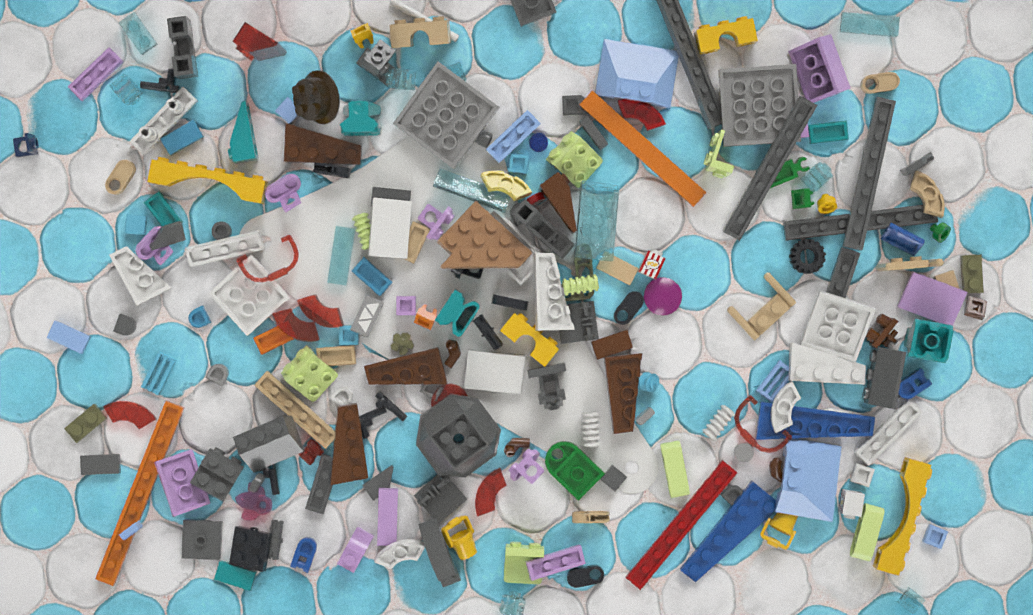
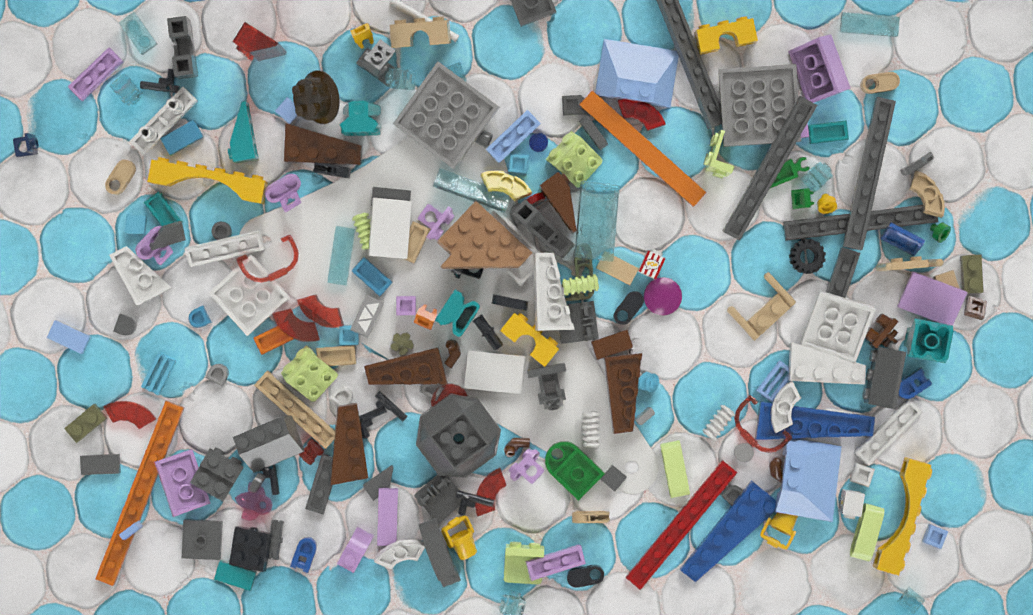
(471, 501): none -> black hose

